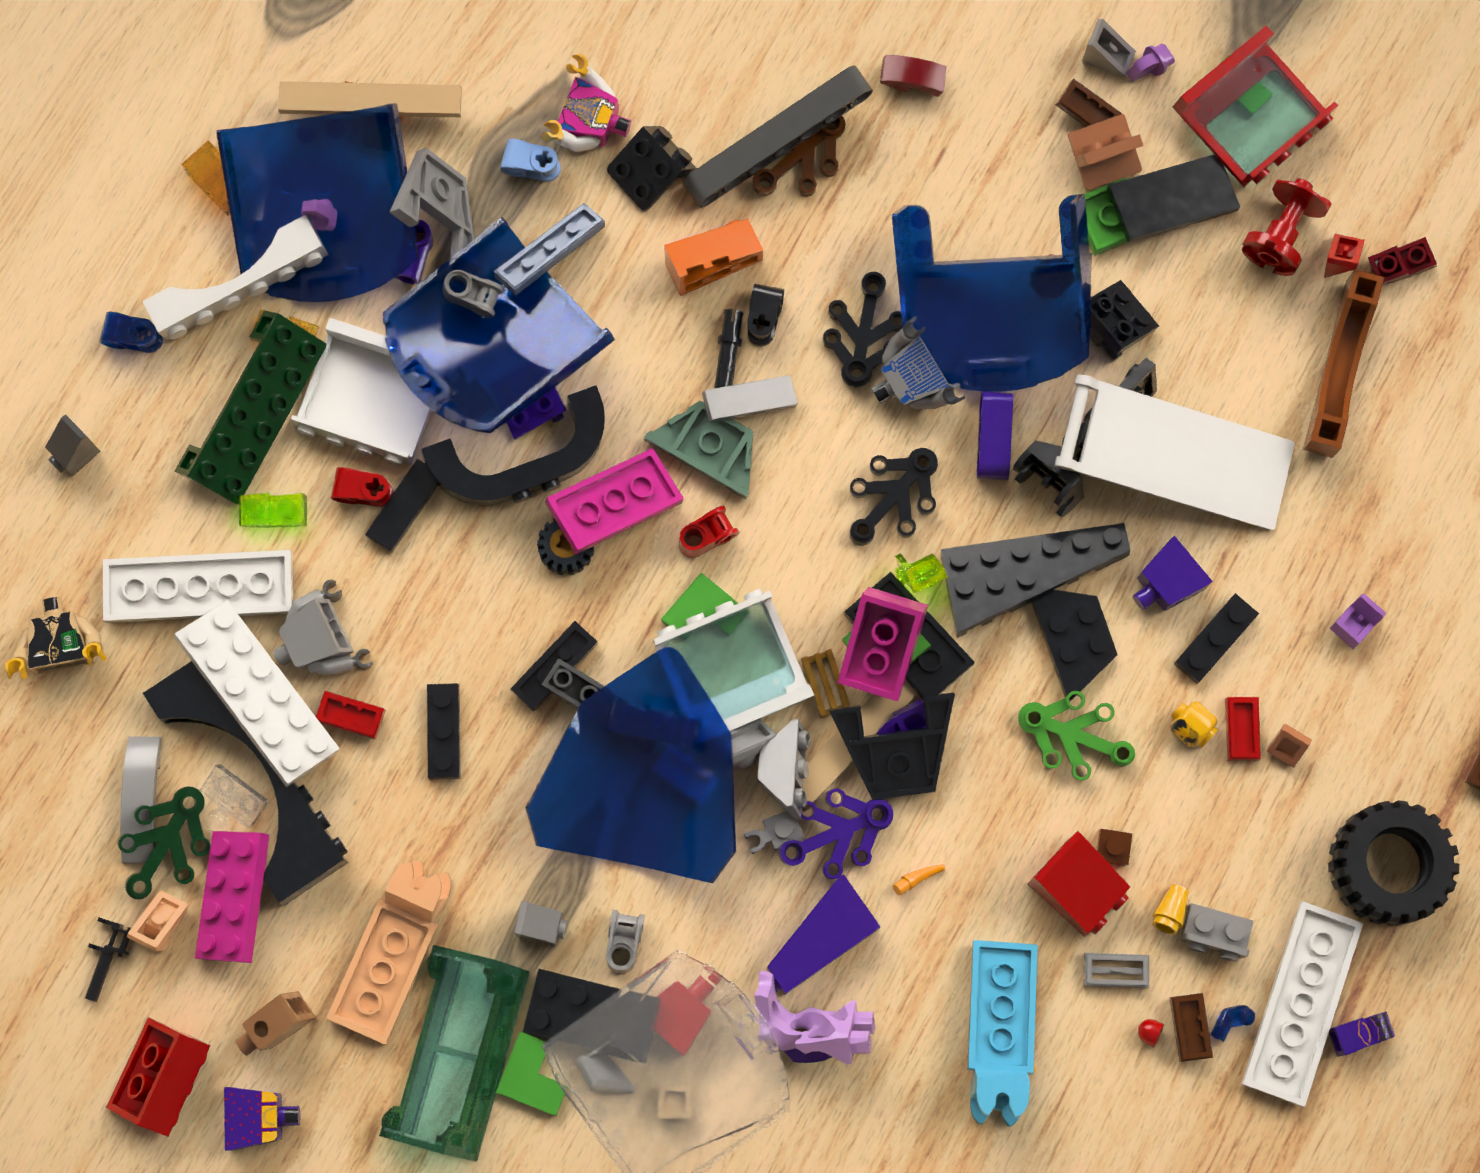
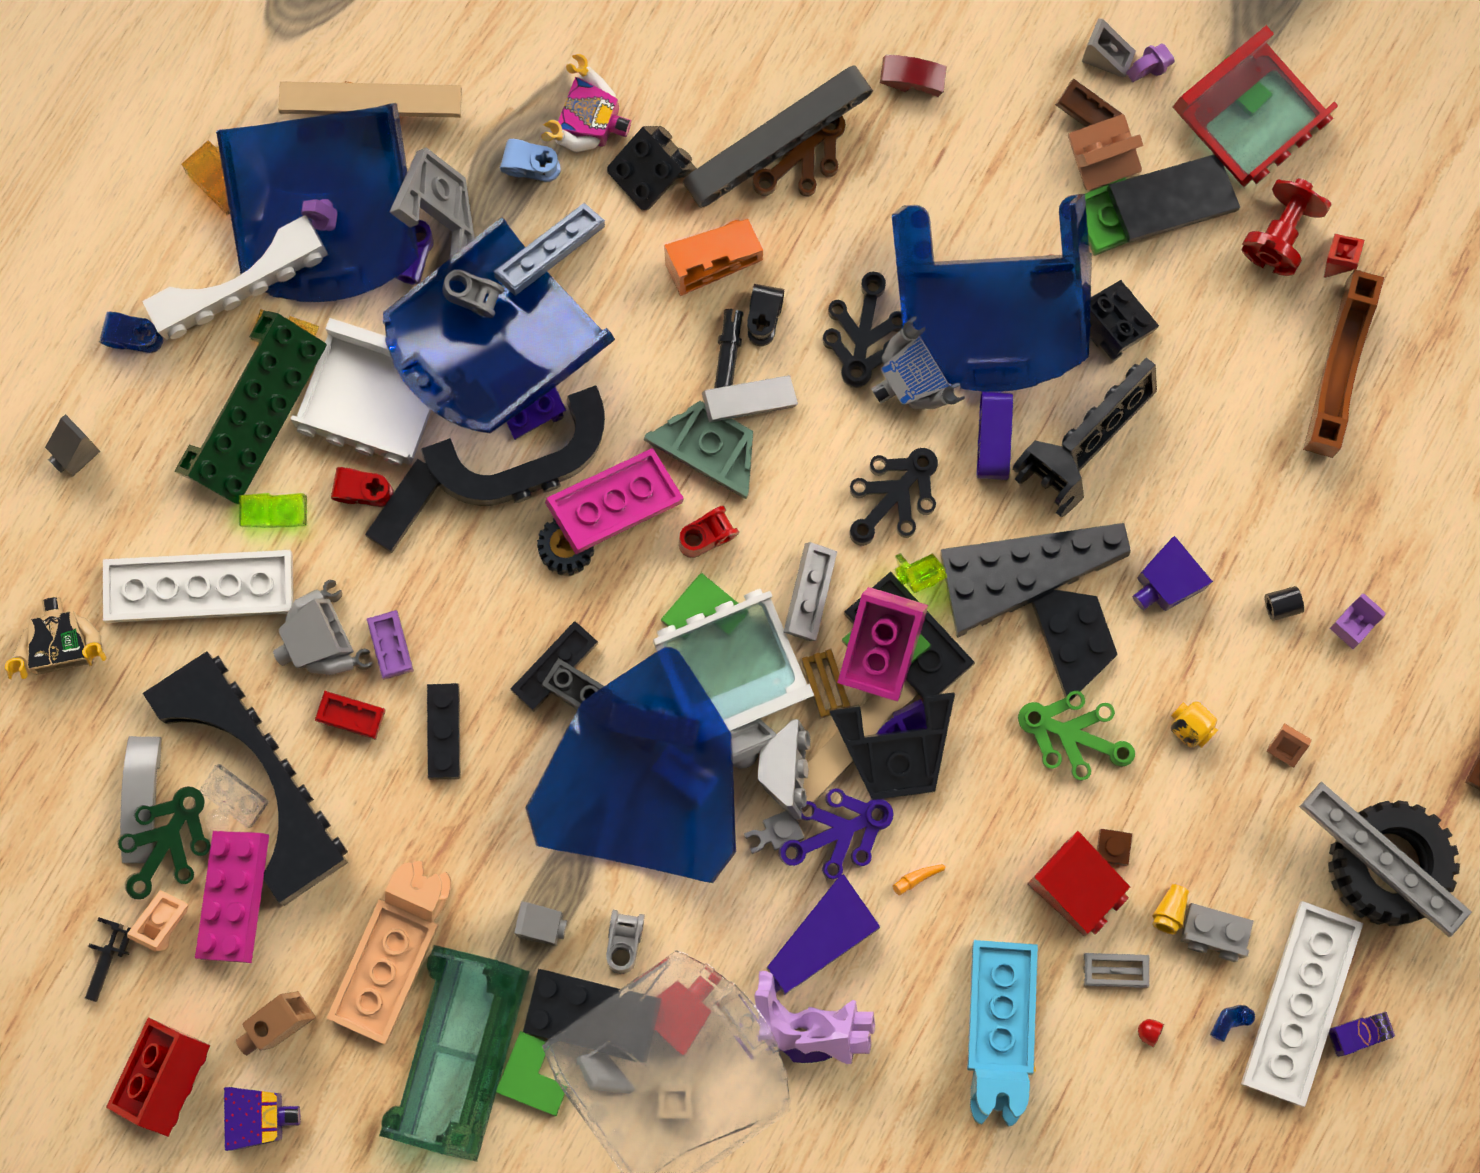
(256, 693): white plate -> none
(390, 644): none -> medium lavender plate
(810, 591): none -> light grey plate
(1178, 454): white flag -> none
(1191, 1027): reddish brown plate -> none
(1216, 638): black plate -> none
(1243, 729): red tile -> none
(1284, 603): none -> black gear
(1385, 859): none -> light grey tile
(1404, 261): dark red slope -> none

